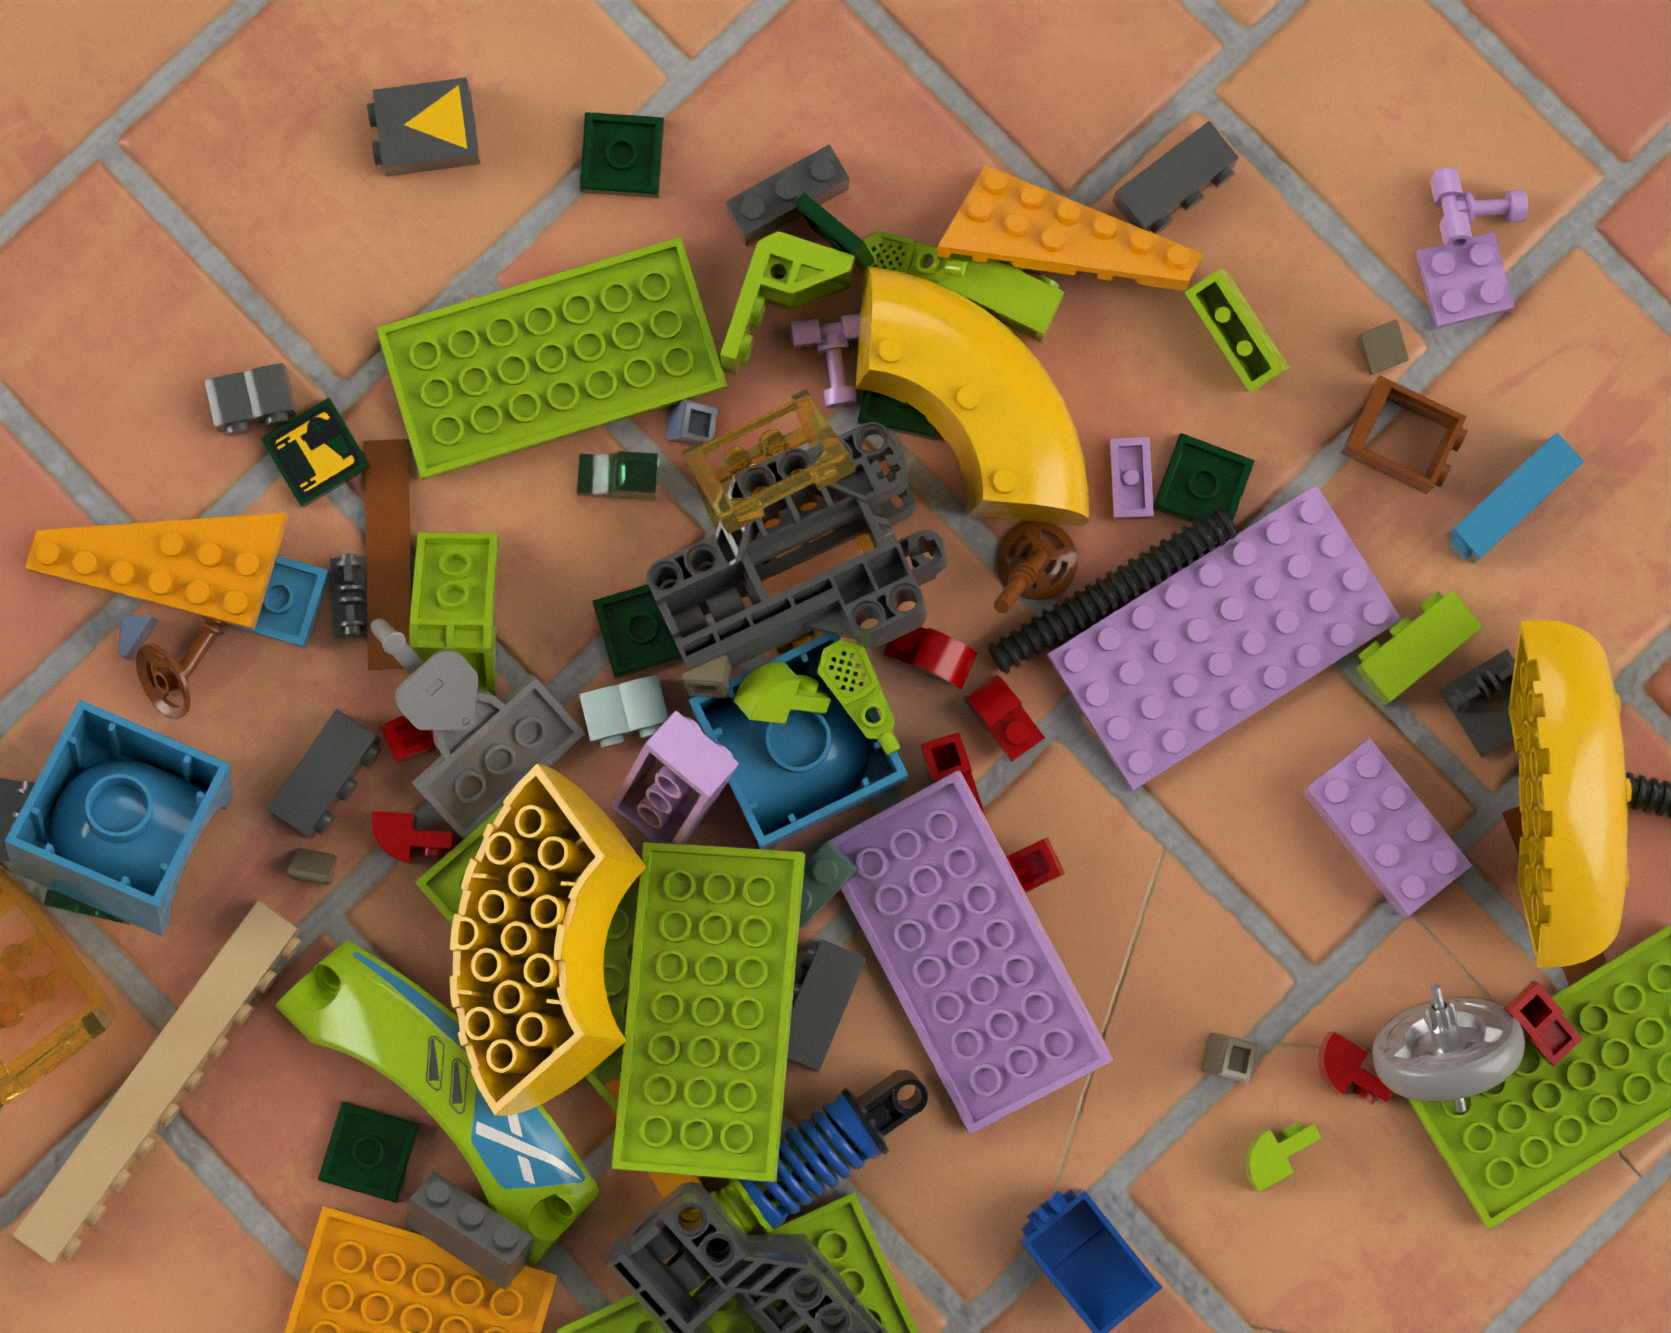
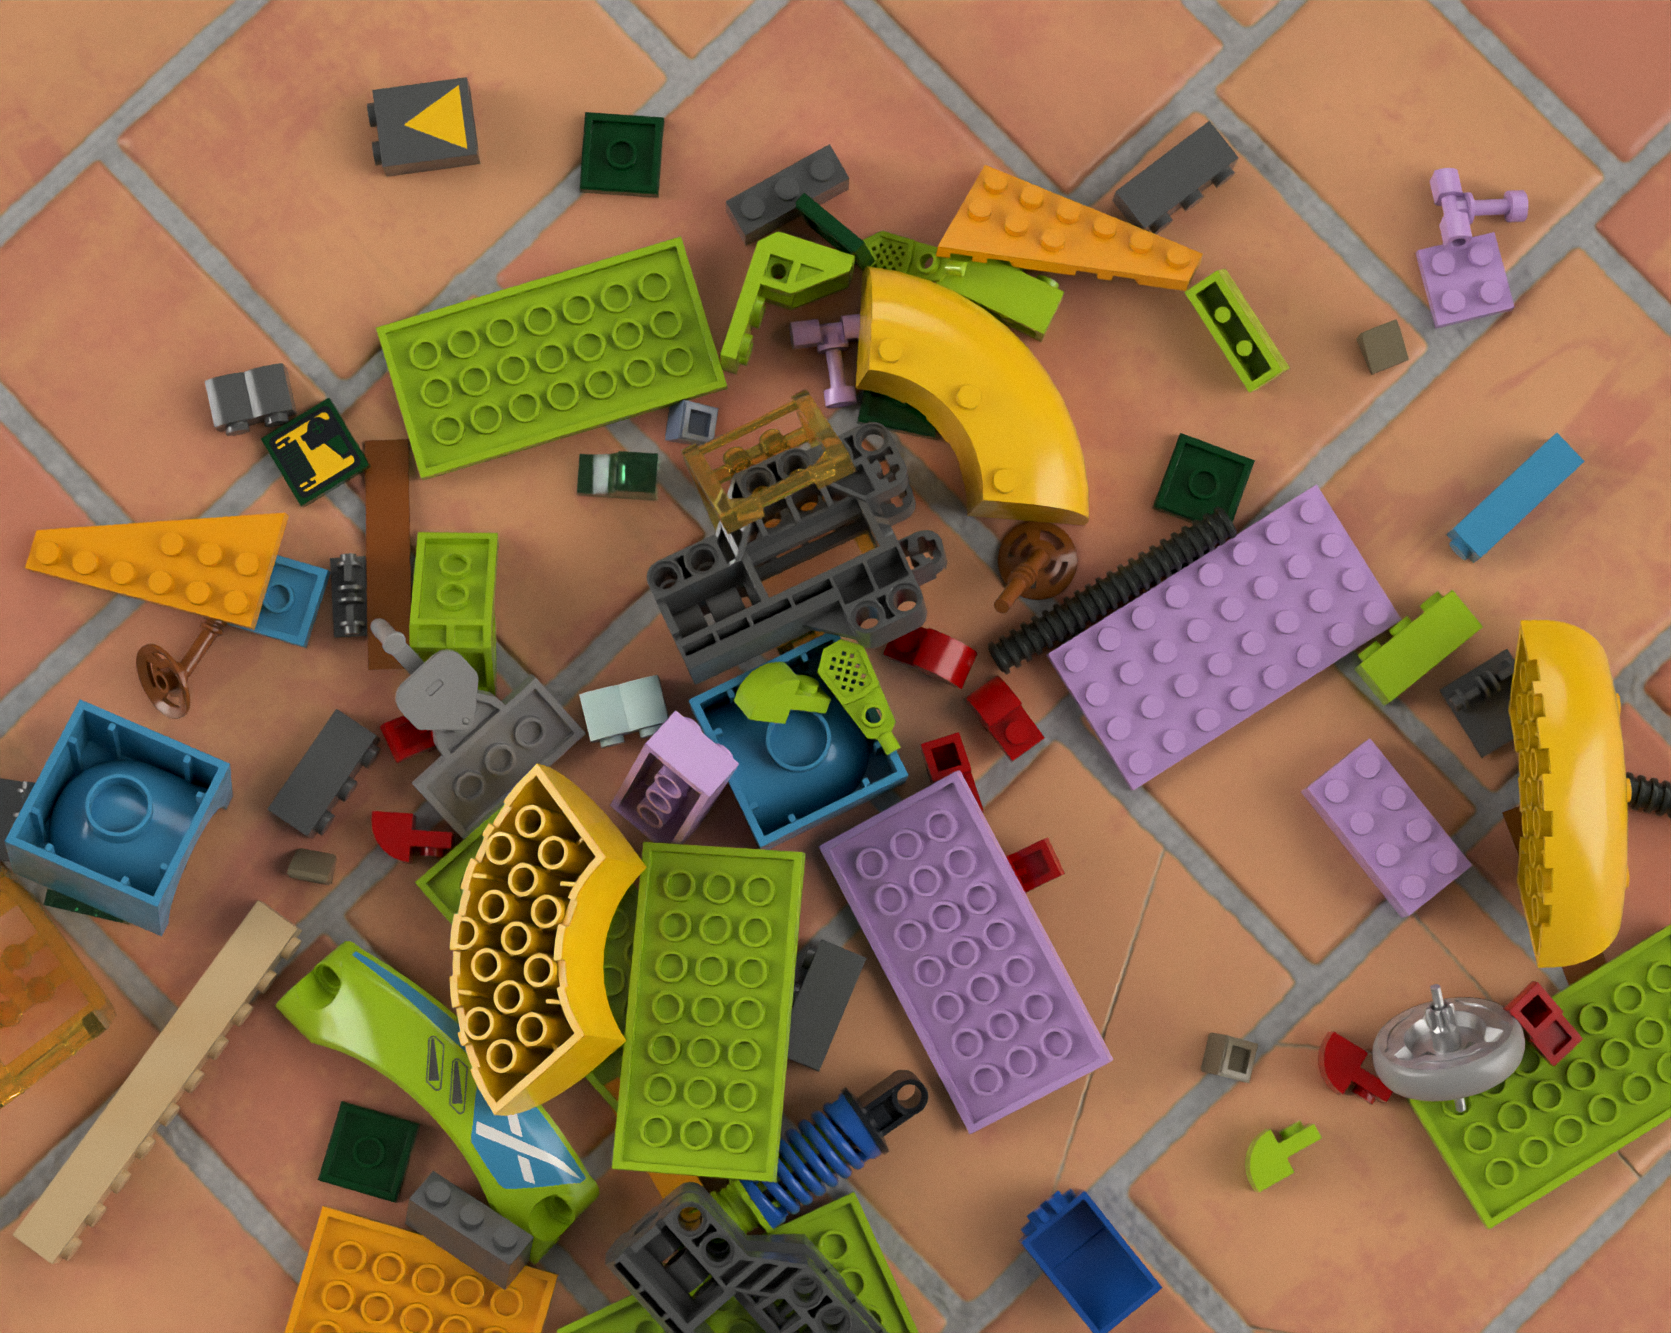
(133, 634): sand blue slope -> none
(634, 631): dark green tile -> none
(709, 679): dark tan slope -> none
(822, 879): sand green plate -> none
(1131, 478): lavender plate -> none
(1454, 435): dark orange window -> none

